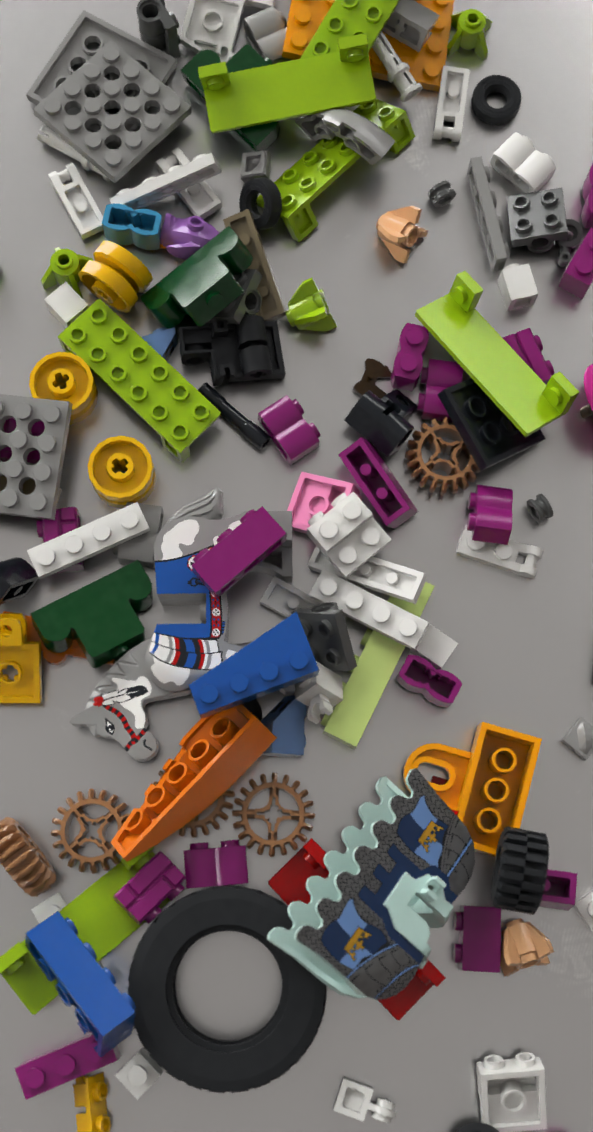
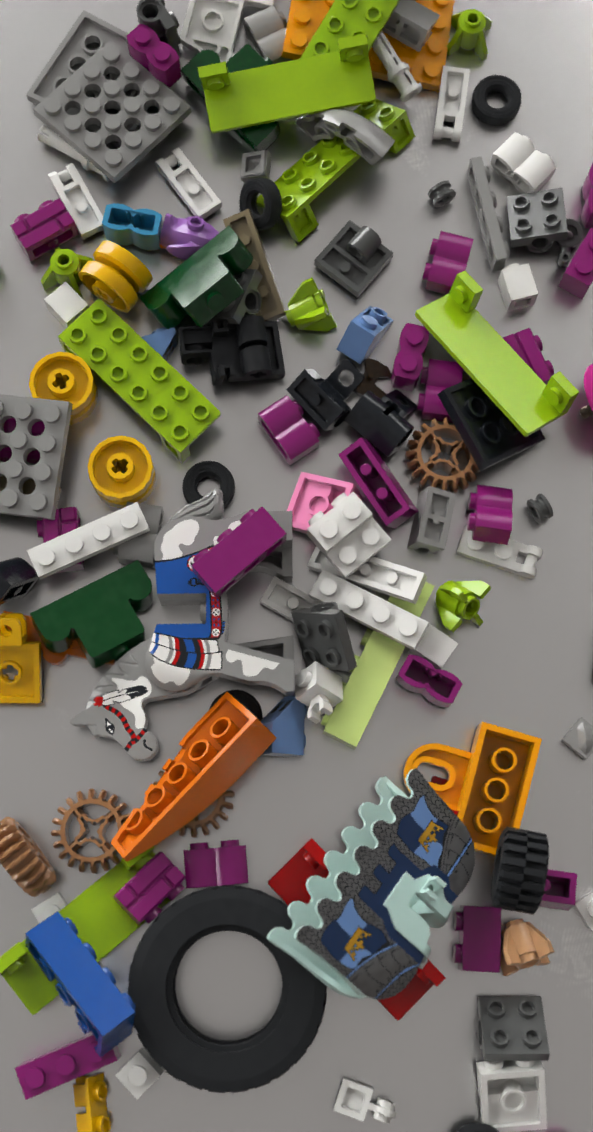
(44, 228): none -> magenta brick
(154, 54): none -> magenta brick
(175, 180): white plate -> none
(208, 469): none -> black tyre
(246, 427): black piece -> none
(247, 813): medium nougat gear -> none
(260, 668): blue wedge -> none
(325, 397): none -> black piece
(354, 257): none -> dark grey plate
(364, 333): none -> medium blue slope
(399, 231): light nougat brick -> none
(433, 520): none -> light grey hinge
(449, 259): none -> magenta brick
(460, 601): none -> lime brick
(512, 1028): none -> dark grey plate

